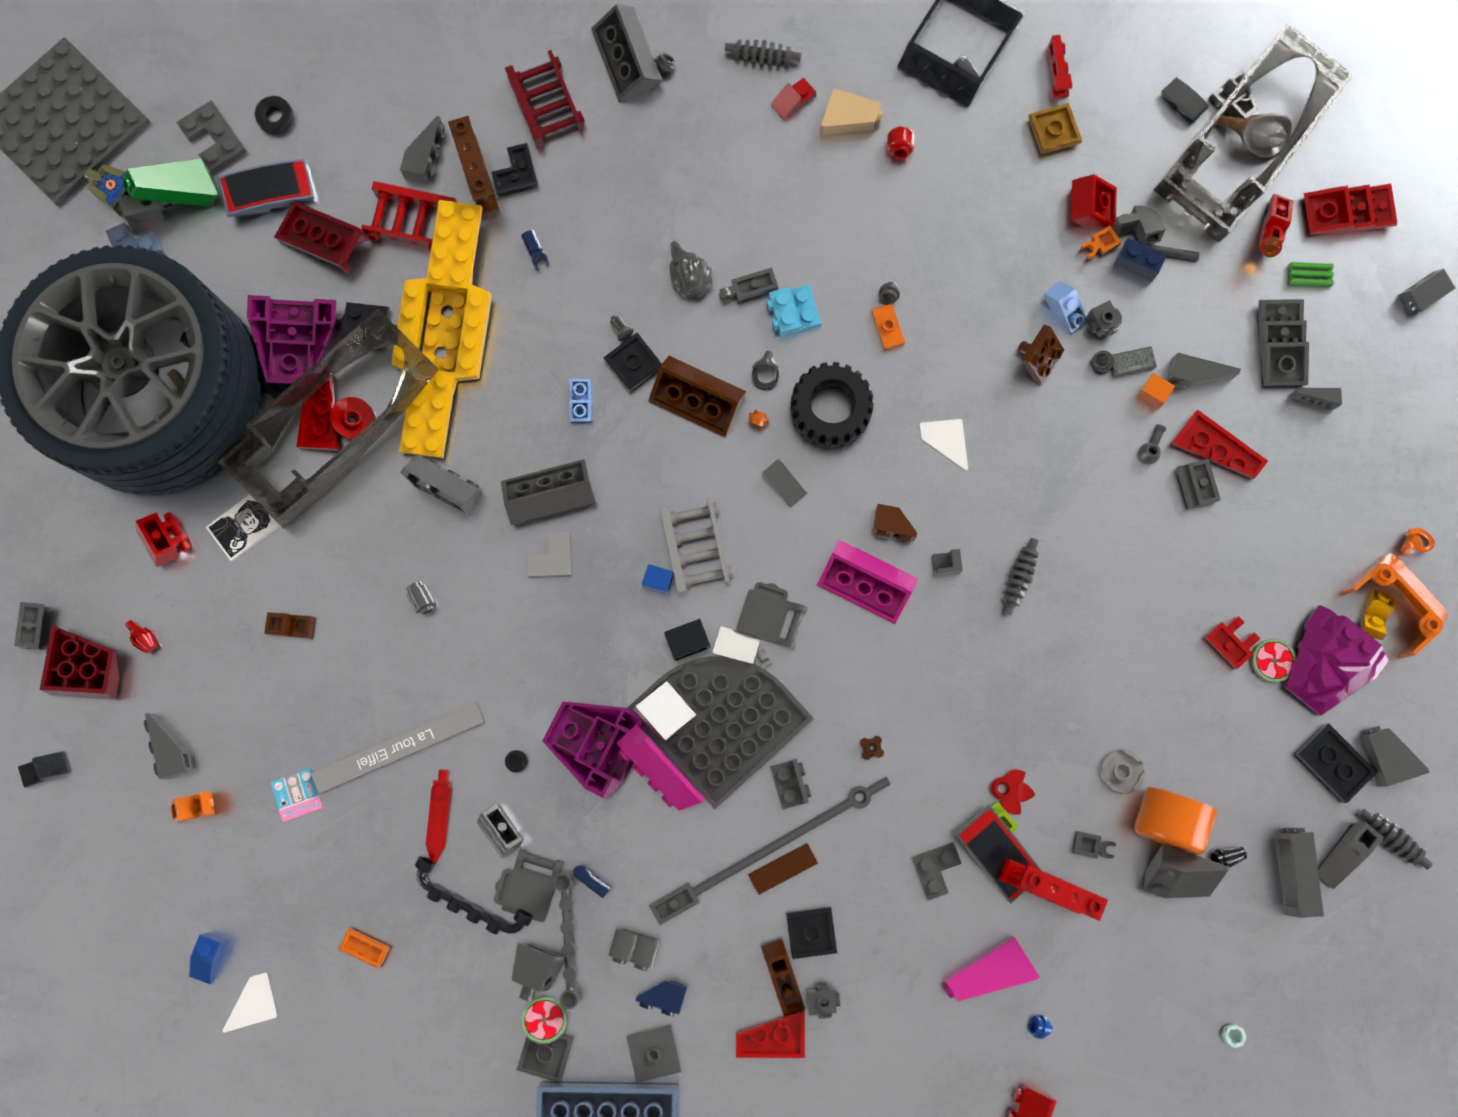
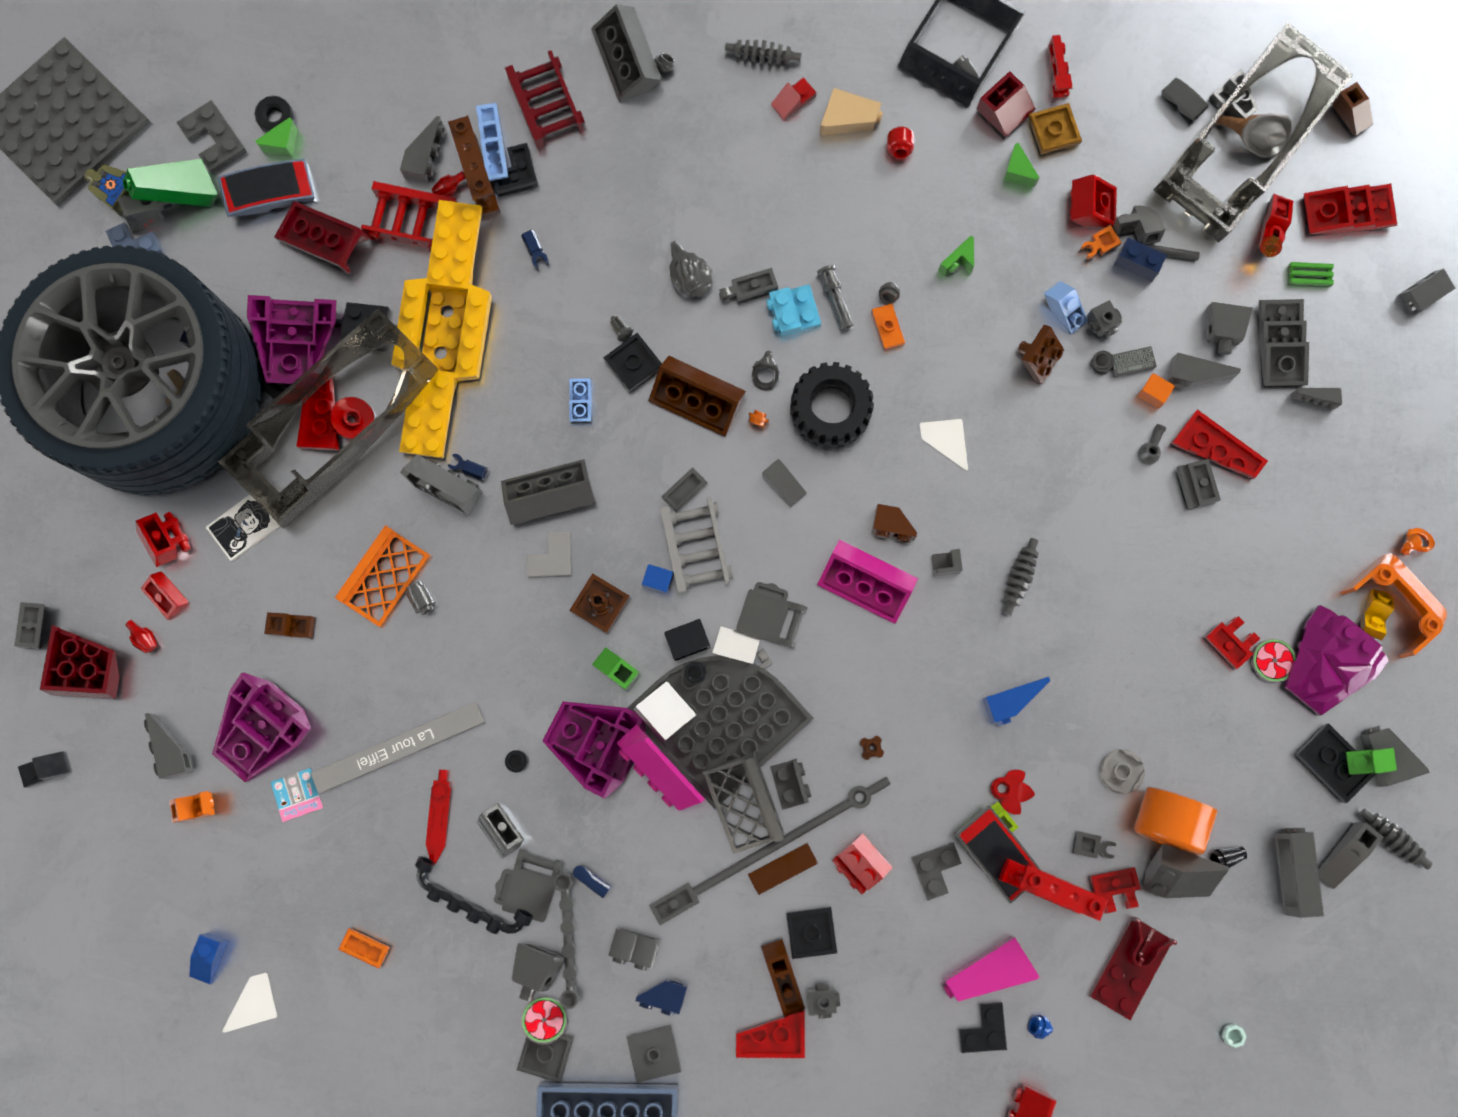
(164, 594): none -> red slope
(258, 726): none -> magenta wedge
(279, 139): none -> bright green slope
(366, 565): none -> orange fence
(448, 184): none -> red piece
(469, 468): none -> dark blue bar
(492, 141): none -> light blue slope
(597, 589): none -> reddish brown plate
(616, 669): none -> bright green slope
(684, 490): none -> dark grey tile
(695, 672): none -> black plate
(763, 802): none -> dark grey fence
(835, 286): none -> dark grey pin
(862, 864): none -> red brick
(962, 255): none -> bright green slope
(990, 1035): none -> black plate
(1006, 104): none -> dark red slope
(1010, 702): none -> blue slope
(1020, 168): none -> bright green slope
(1116, 883): none -> red plate
(1131, 967): none -> dark red plate
(1227, 325): none -> dark grey torso
(1354, 108): none -> reddish brown slope
(1371, 761): none -> bright green slope

